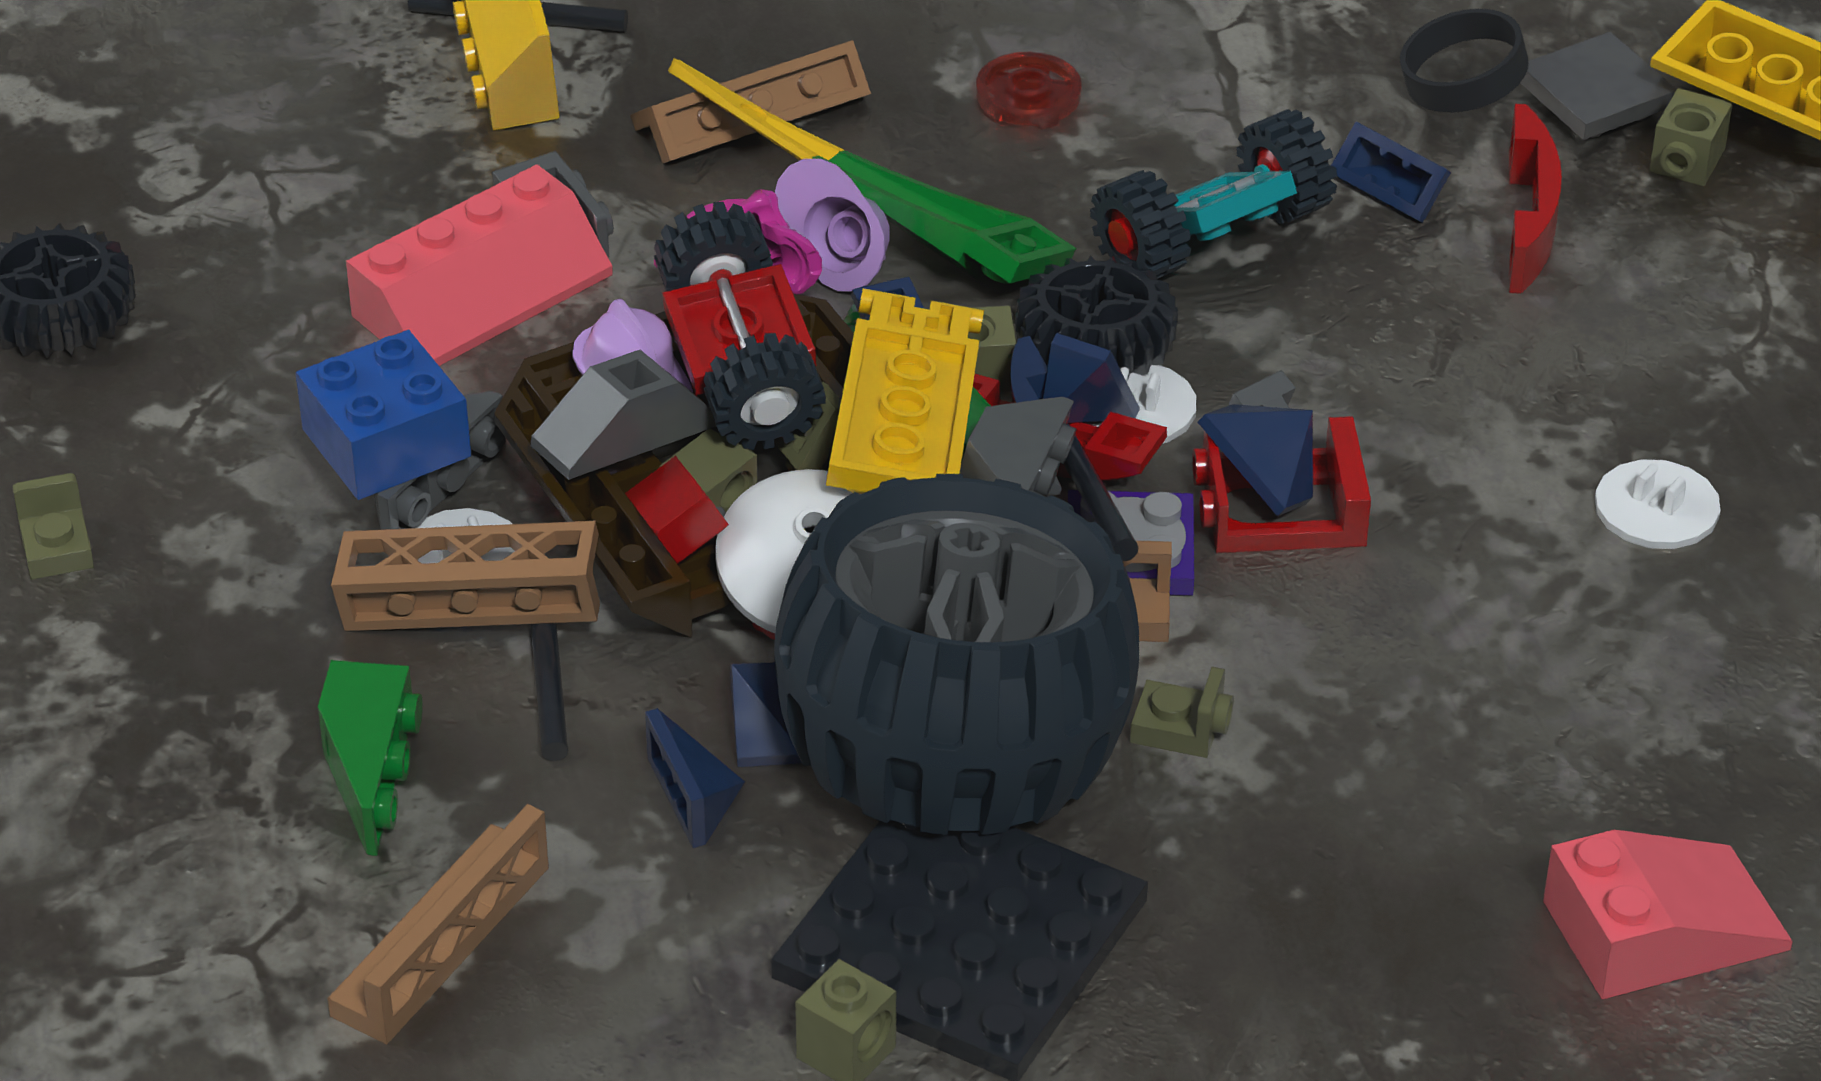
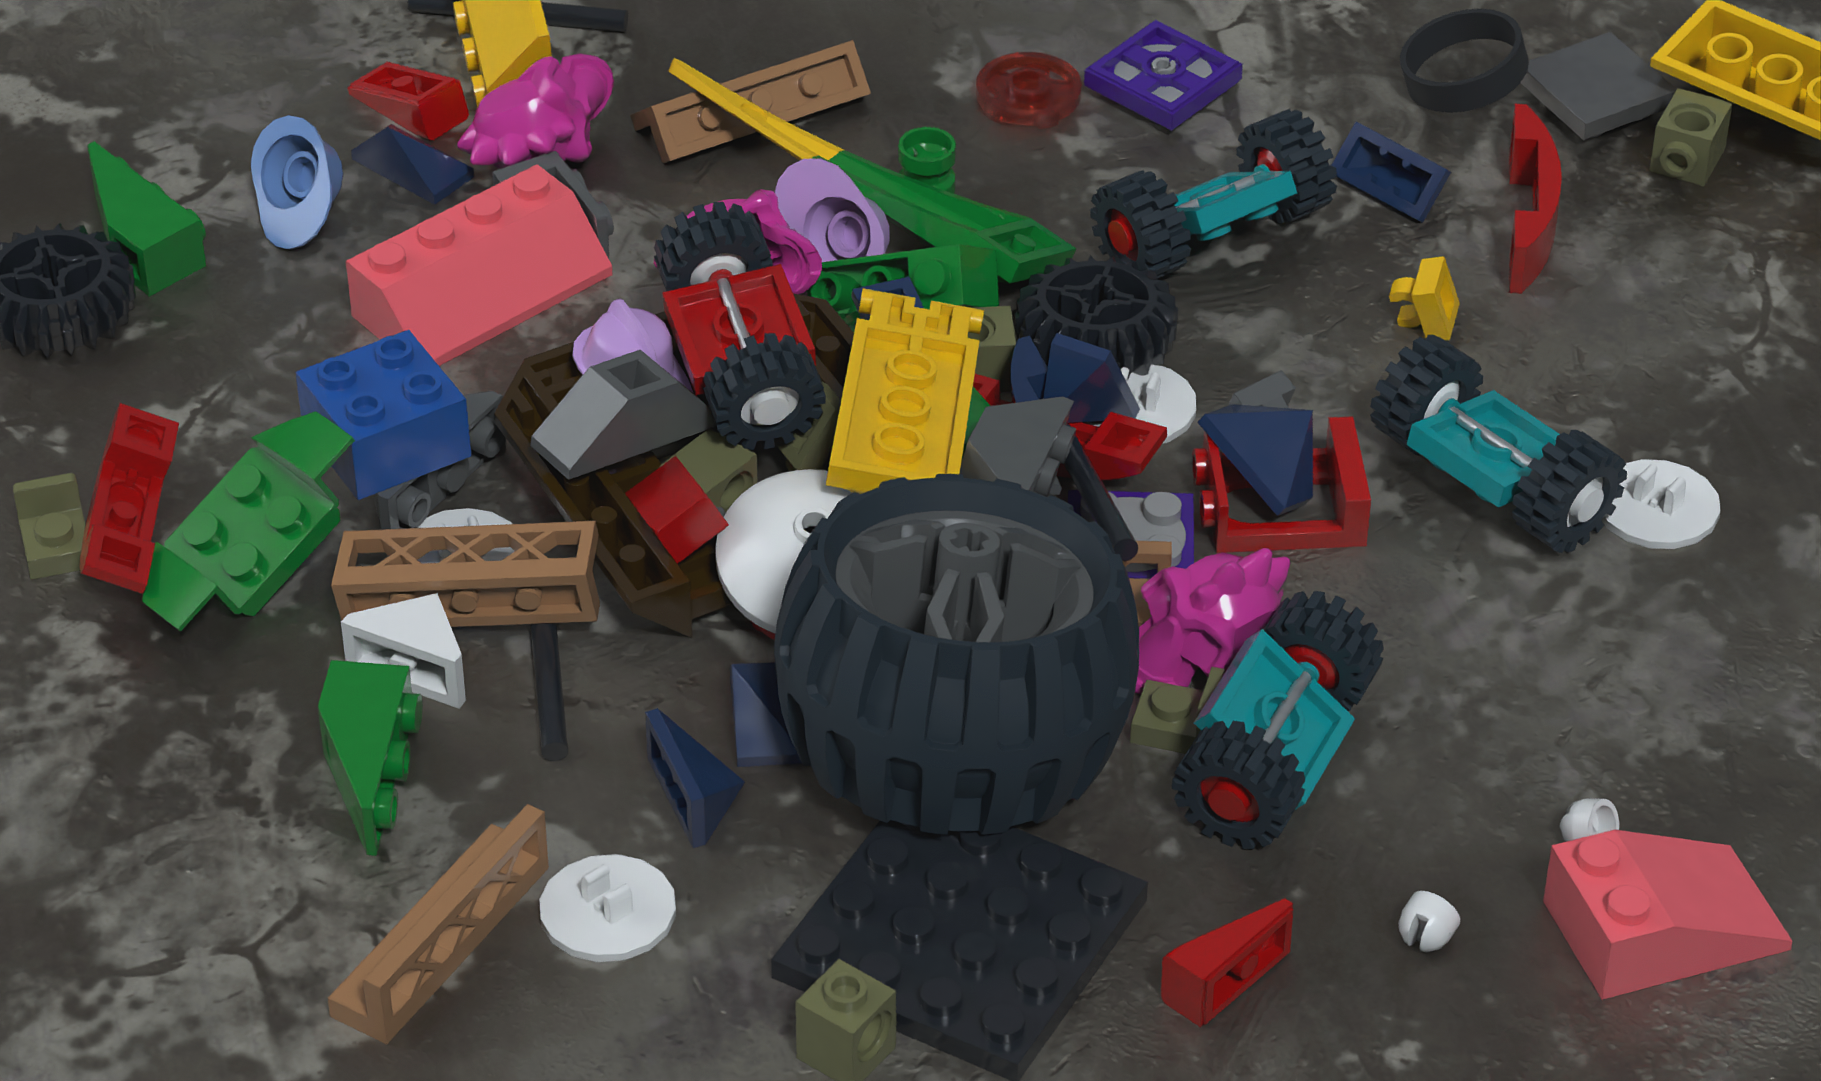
(127, 498): none -> red slope
(151, 227): none -> green slope
(251, 524): none -> green piece
(294, 180): none -> medium blue piece
(412, 164): none -> dark blue slope
(413, 98): none -> red slope
(414, 636): none -> white slope
(540, 113): none -> dark pink head
(607, 908): none -> white piece
(933, 157): none -> green wheel
(941, 274): none -> green slope
(1163, 74): none -> dark purple piece
(1206, 613): none -> dark pink head
(1222, 964): none -> red slope
(1277, 719): none -> plate
(1428, 921): none -> white hinge
(1432, 299): none -> yellow tile
(1495, 446): none -> plate
(1589, 818): none -> white hinge

